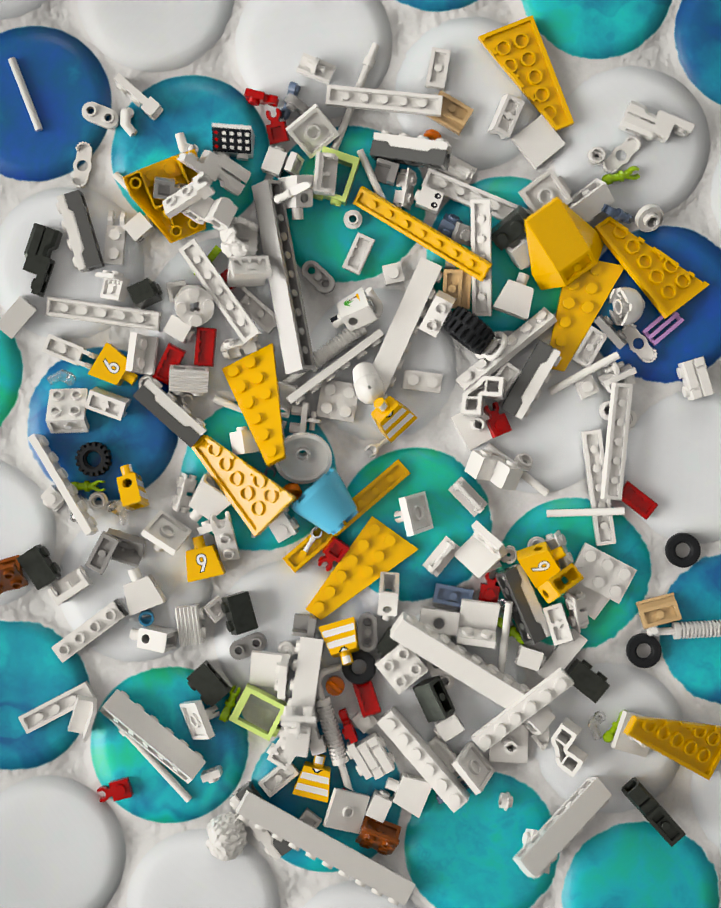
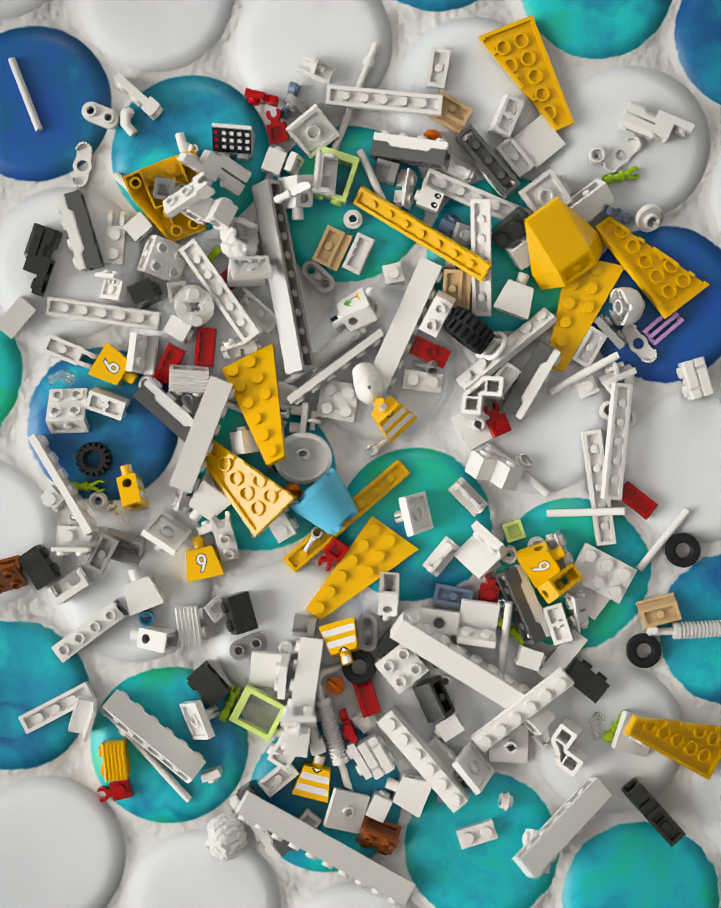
(74, 540): none -> white bracket
(115, 759): none -> yellow brick
(162, 259): none -> white bracket
(200, 435): none -> white brick
(332, 248): none -> tan plate
(429, 351): none -> red plate
(430, 371): none -> light grey hand
(476, 833): none -> white plate
(487, 162): none -> dark grey piece
(513, 530): none -> yellowish green plate
(514, 157): none -> white plate
(663, 539): none -> white bar

